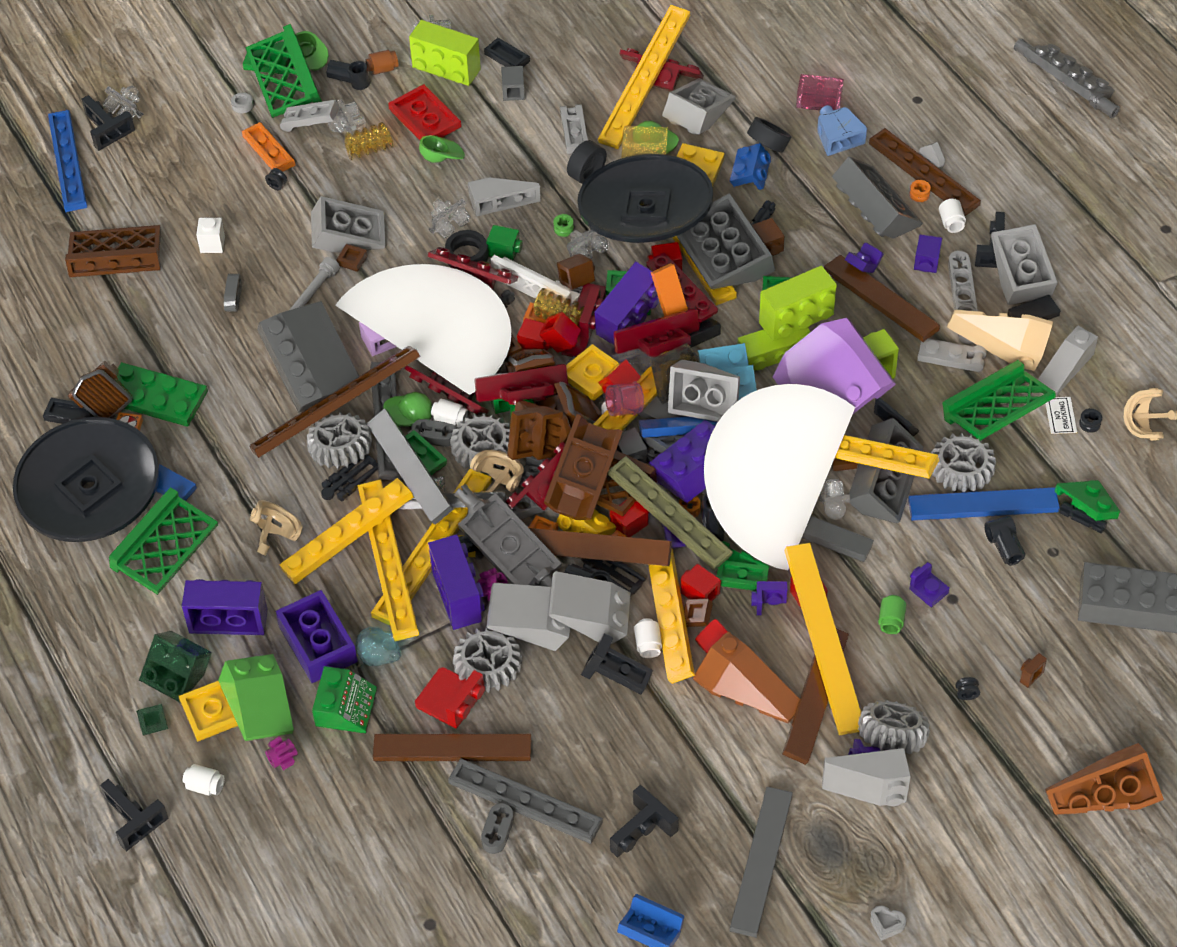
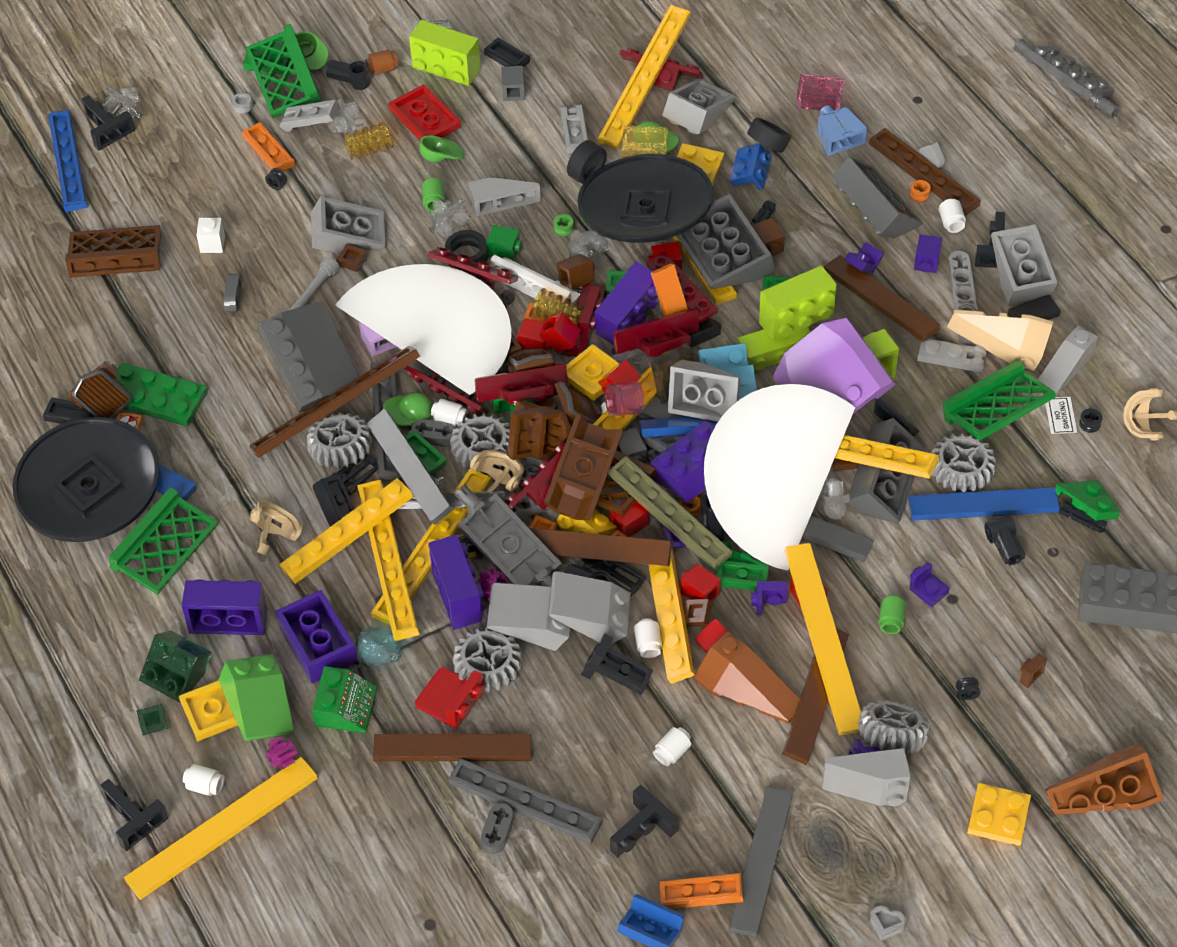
(220, 828): none -> yellow tile
(333, 498): none -> black slope
(431, 191): none -> bright green brick
(672, 746): none -> white brick
(701, 891): none -> orange tile
(999, 814): none -> yellow plate

